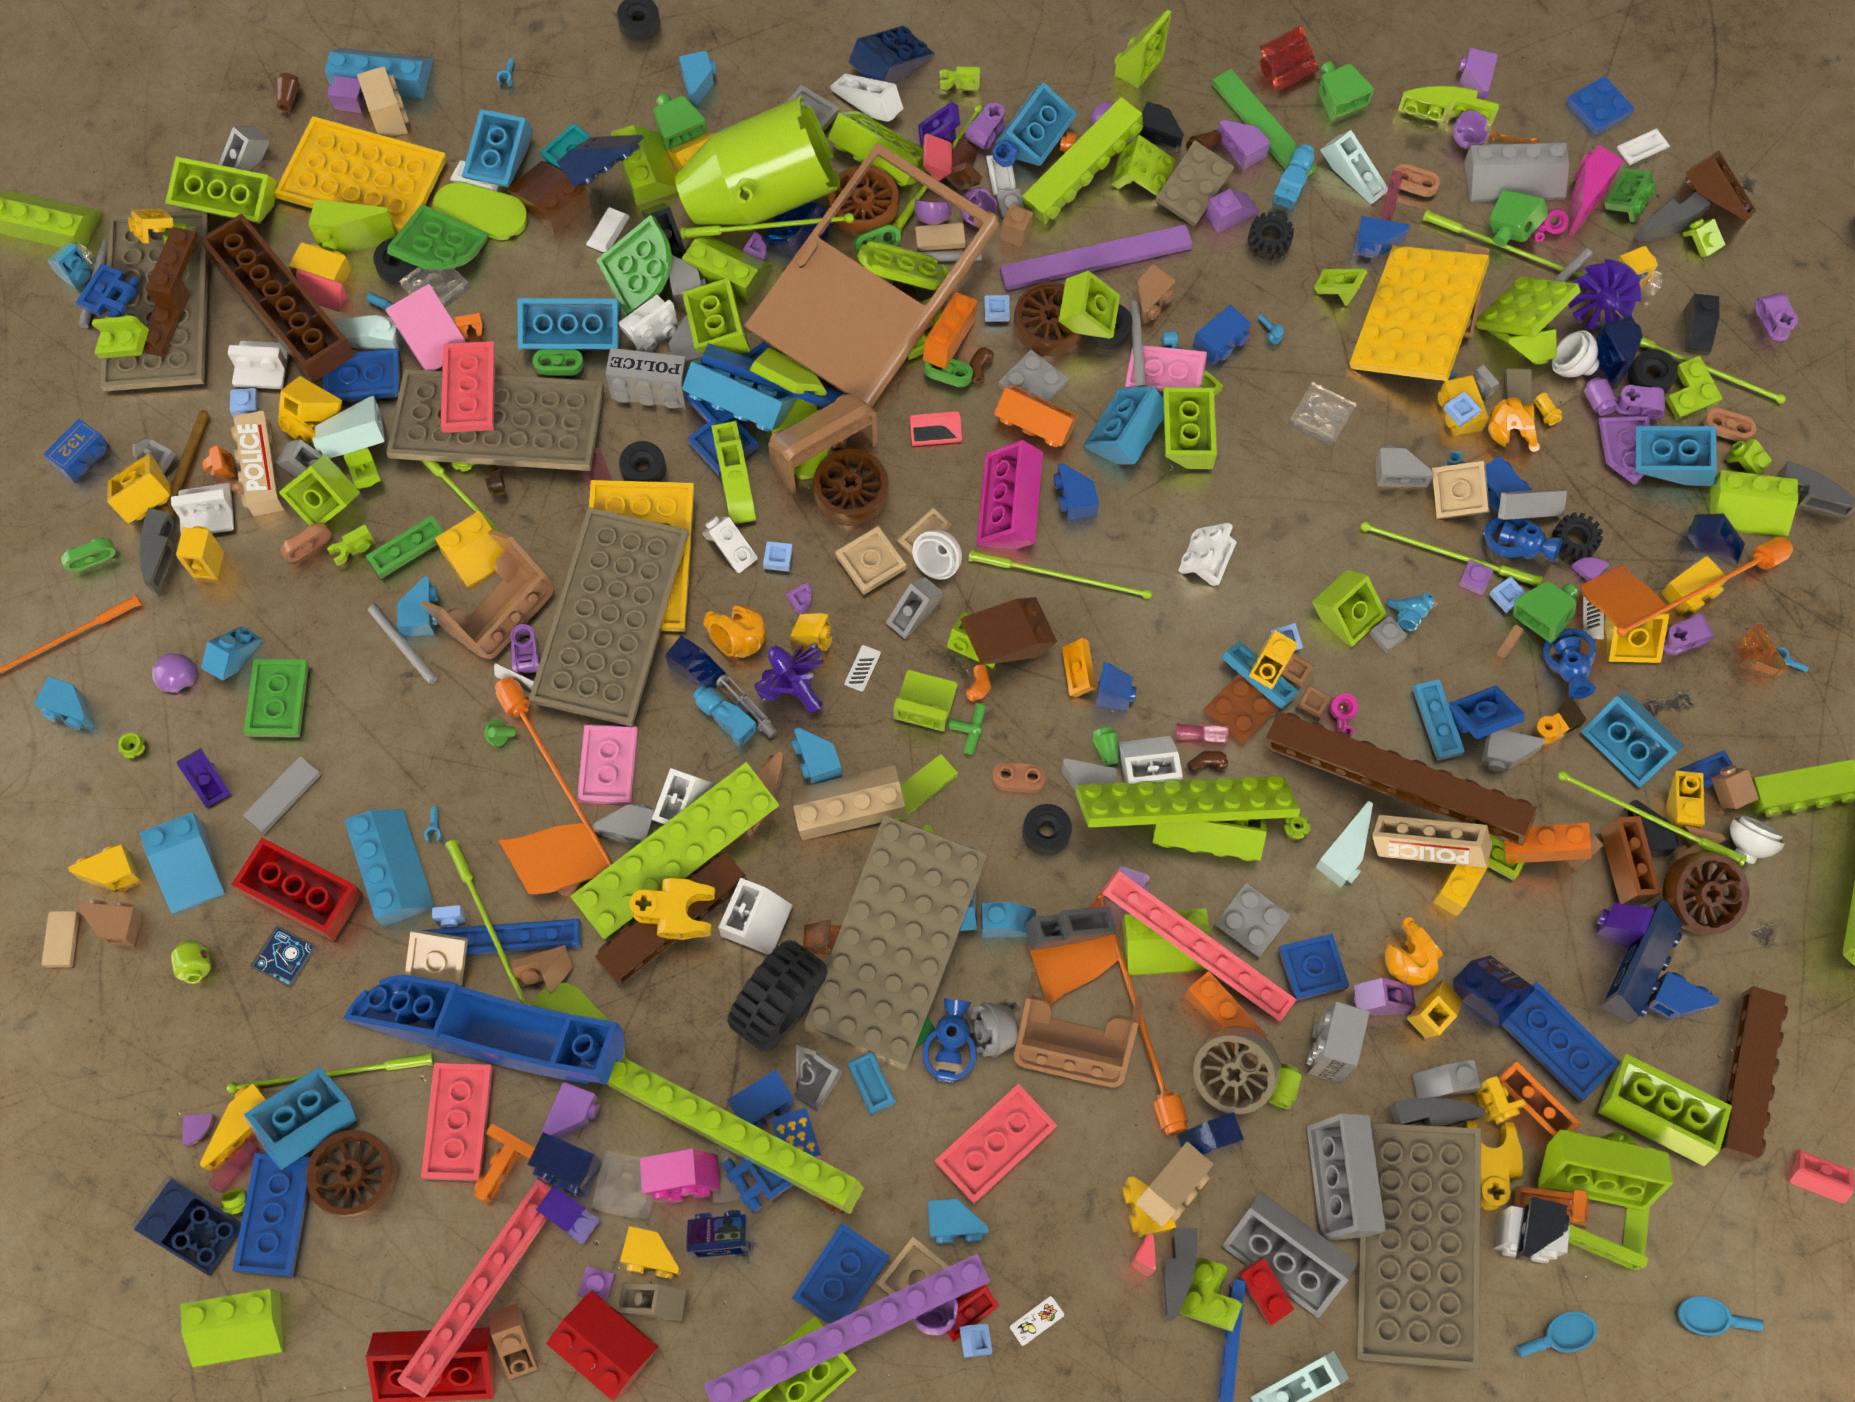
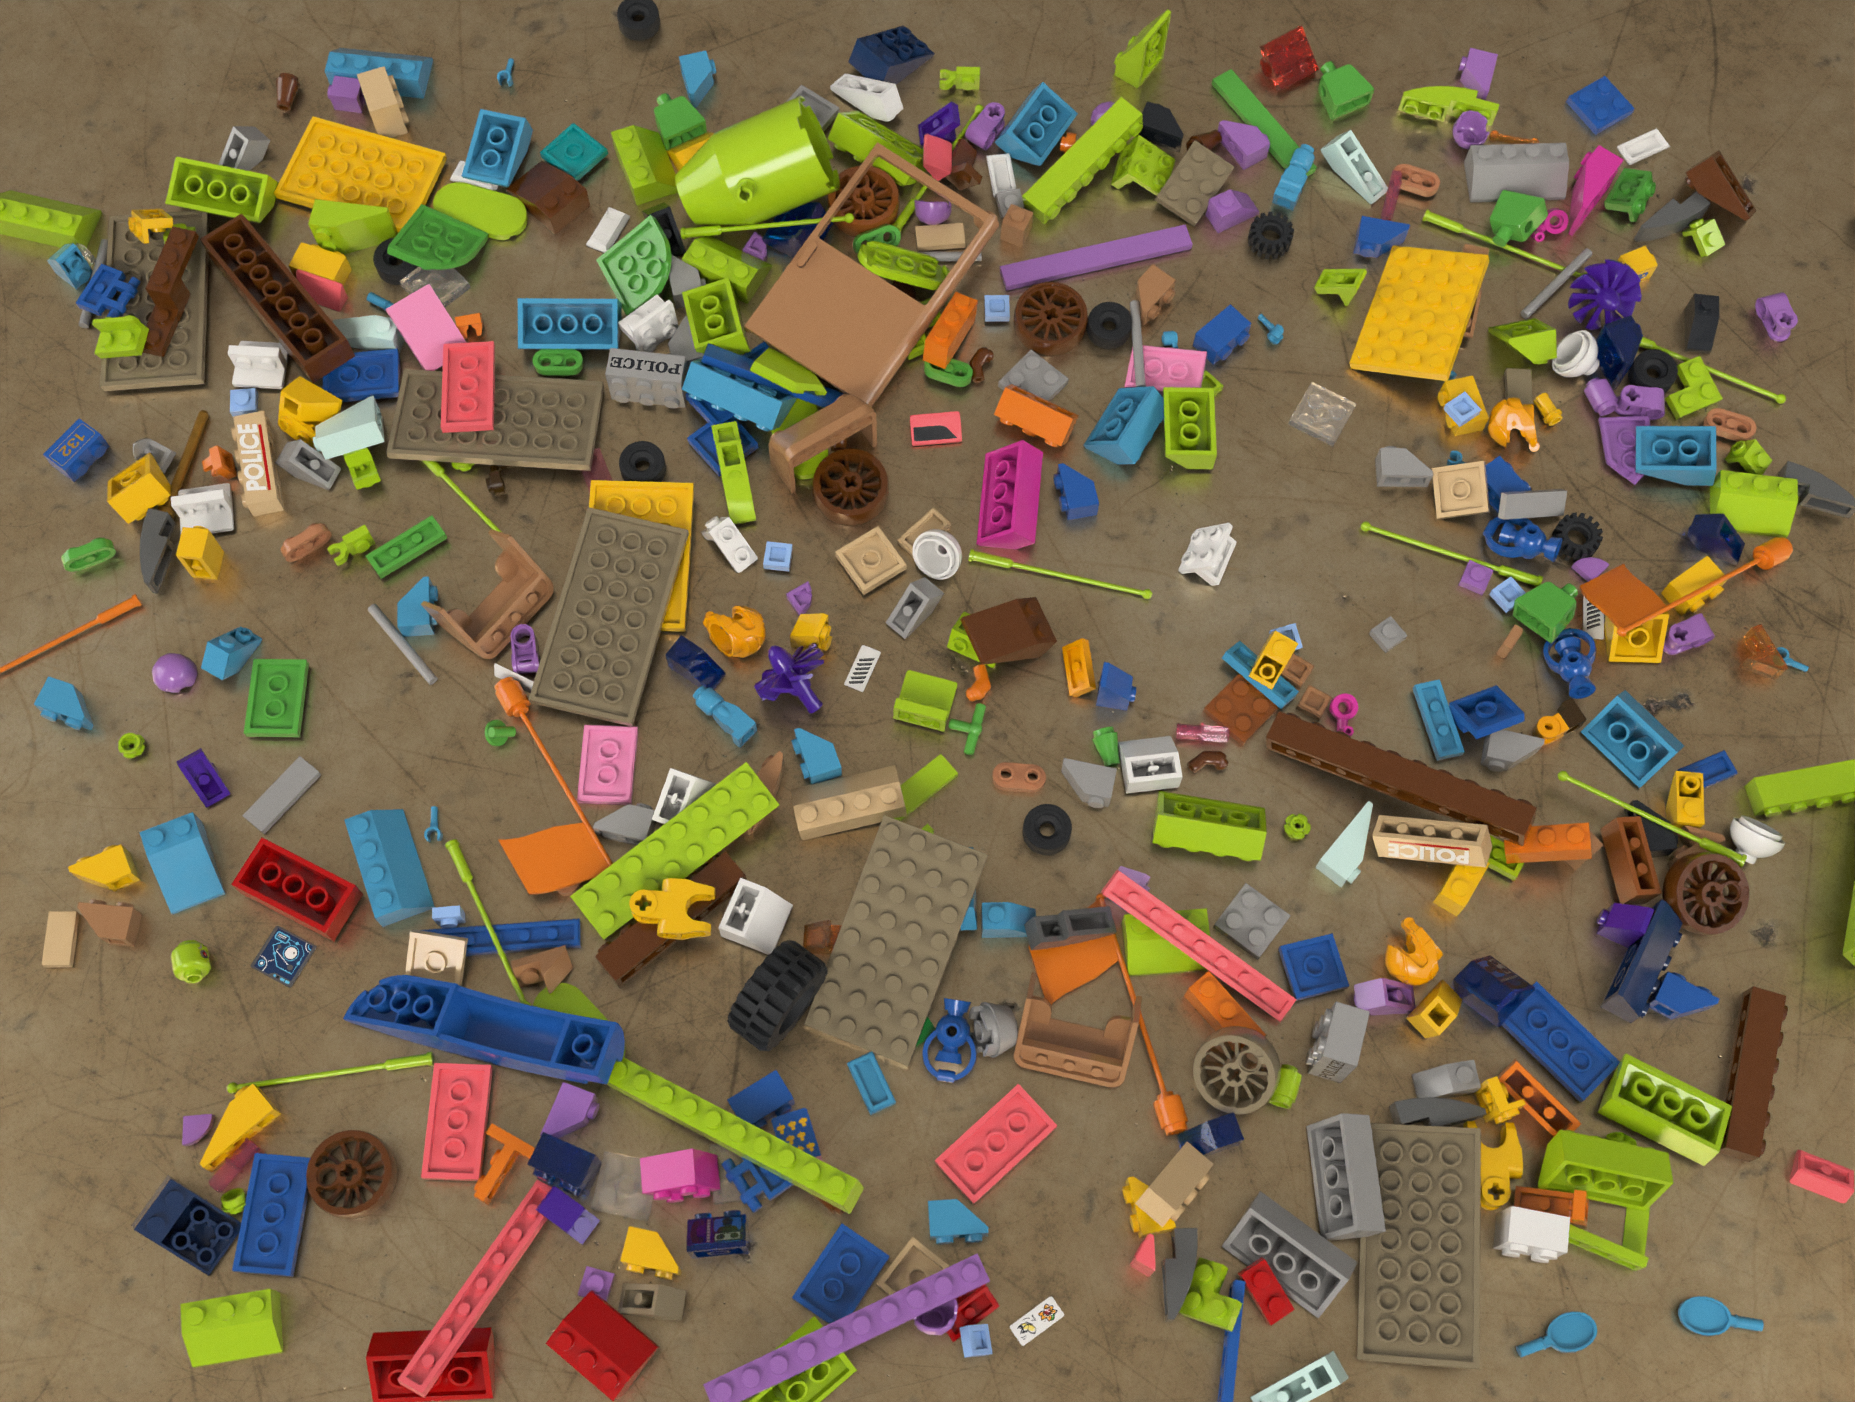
(300, 1117): dark azure slope -> none
(319, 491): lime slope -> none
(470, 549): yellow slope -> none
(512, 1341): medium nougat slope -> none
(597, 156): dark blue slope -> none
(747, 705): light grey piece -> none
(814, 1076): light grey slope -> none
(982, 199): medium lavender hair -> none
(1005, 153): blue piece -> none
(1089, 306): lime slope -> none
(1187, 801): lime plate -> none
(1350, 606): lime slope -> none
(1412, 610): dark azure animal -> none
(1485, 382): light grey plate -> none
(1527, 306): lime plate -> none
(1540, 1226): black slope -> none
(1653, 283): clear tile -> none
(1734, 787): medium nougat brick -> none

